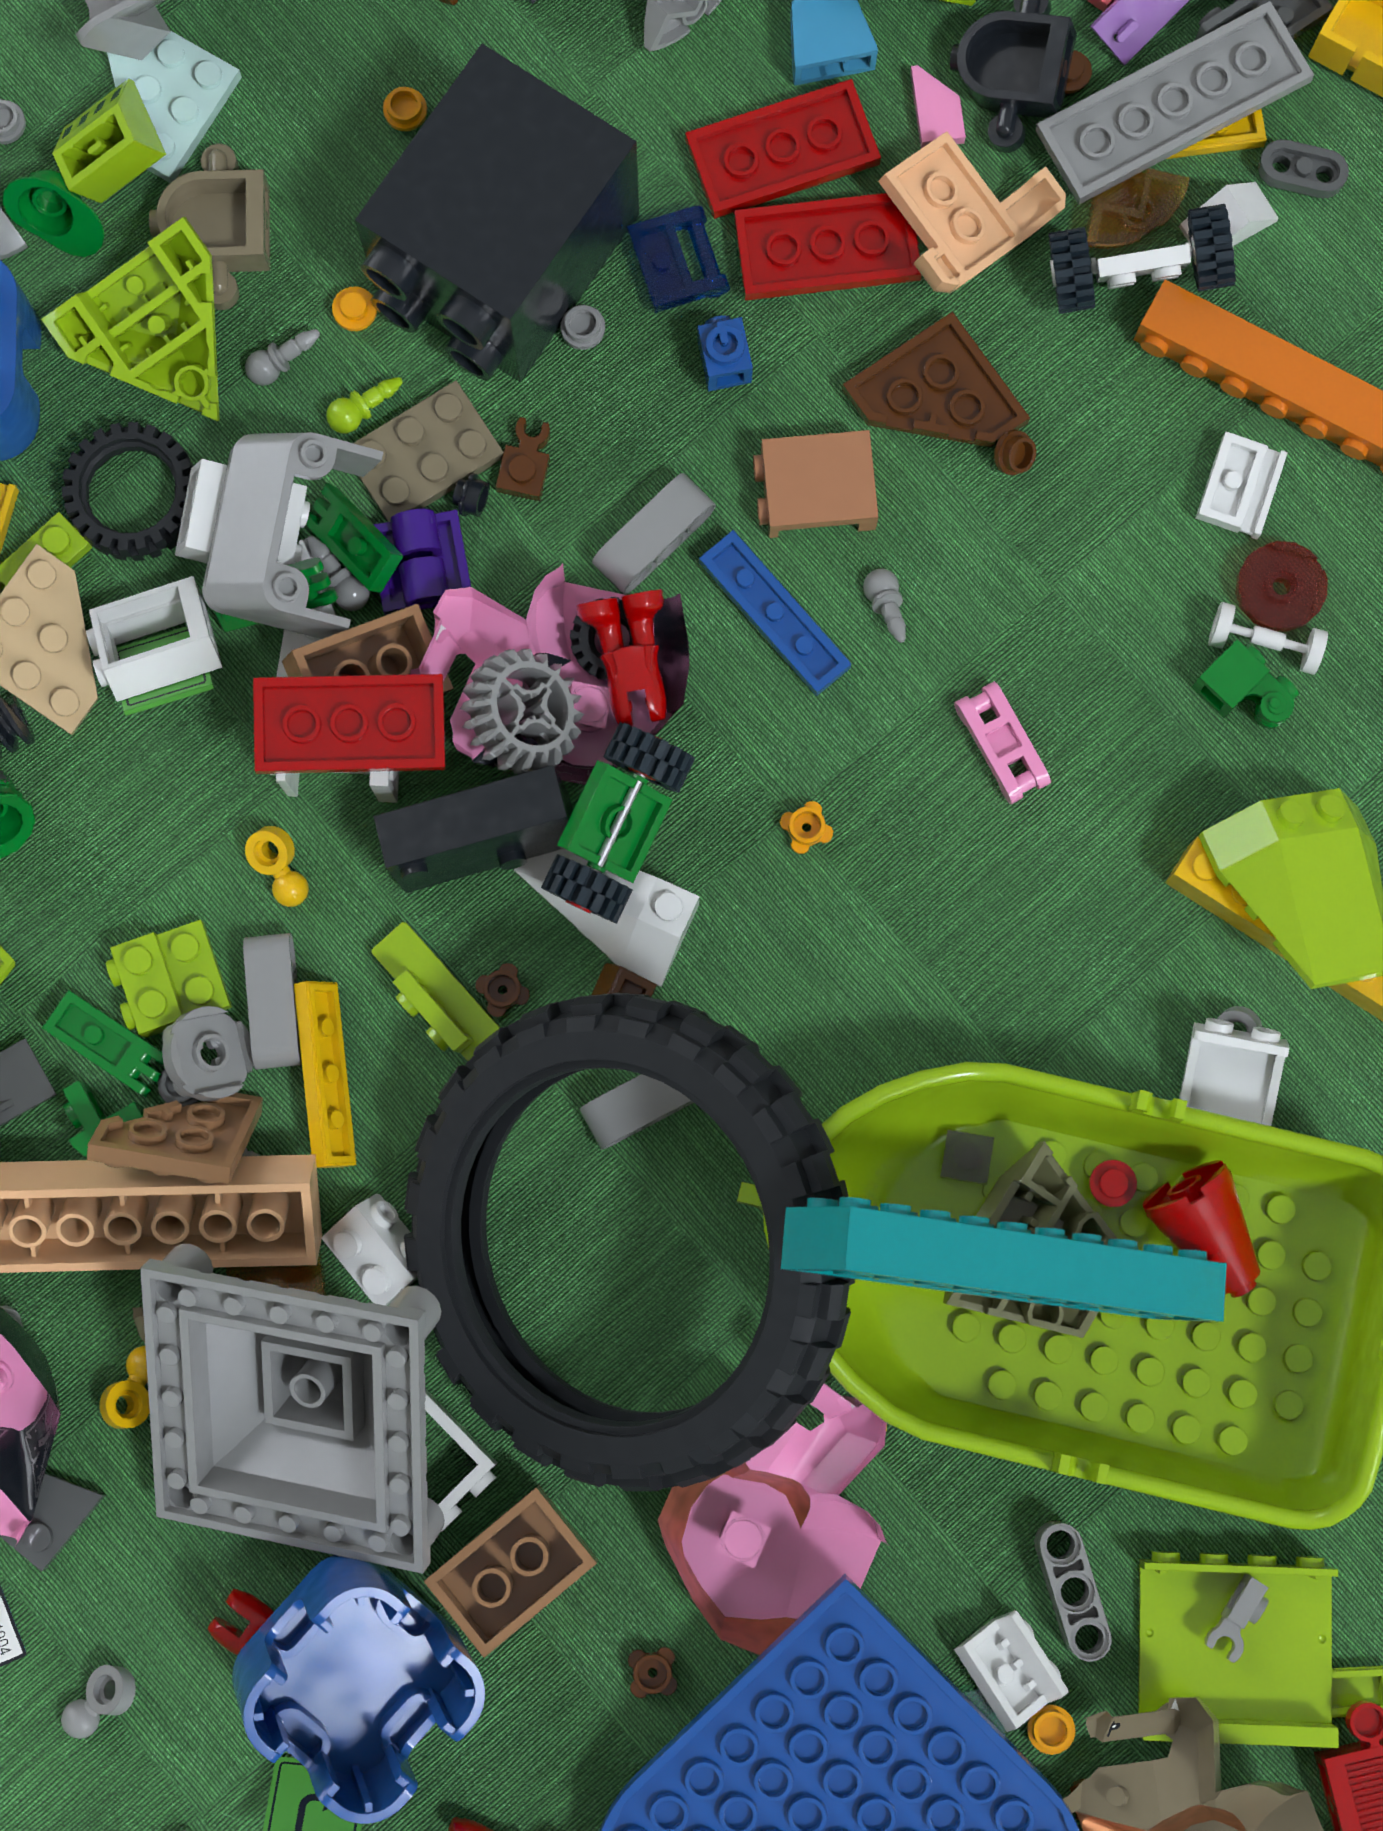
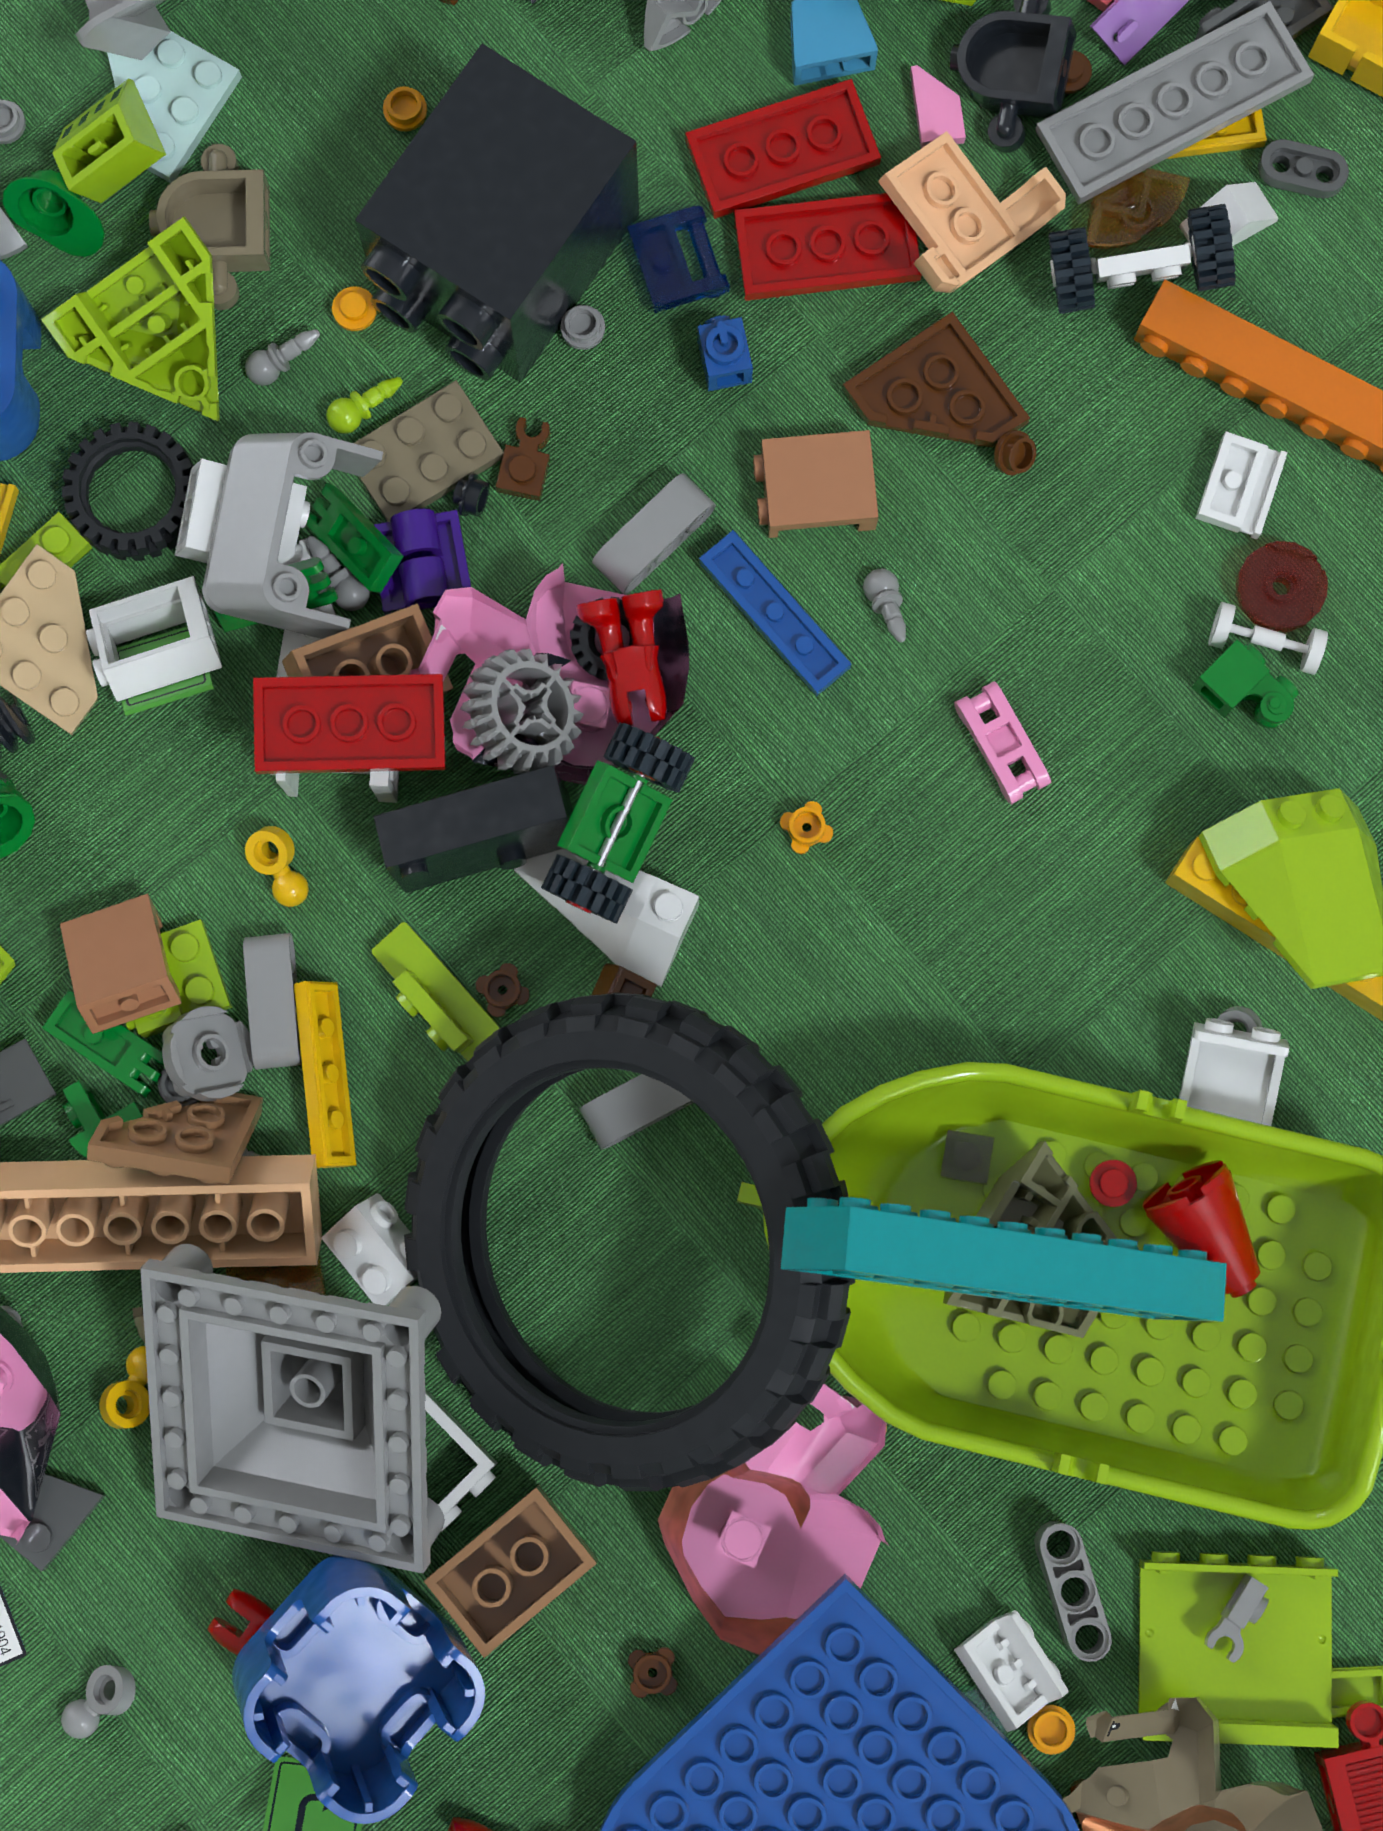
(119, 964): none -> nougat panel

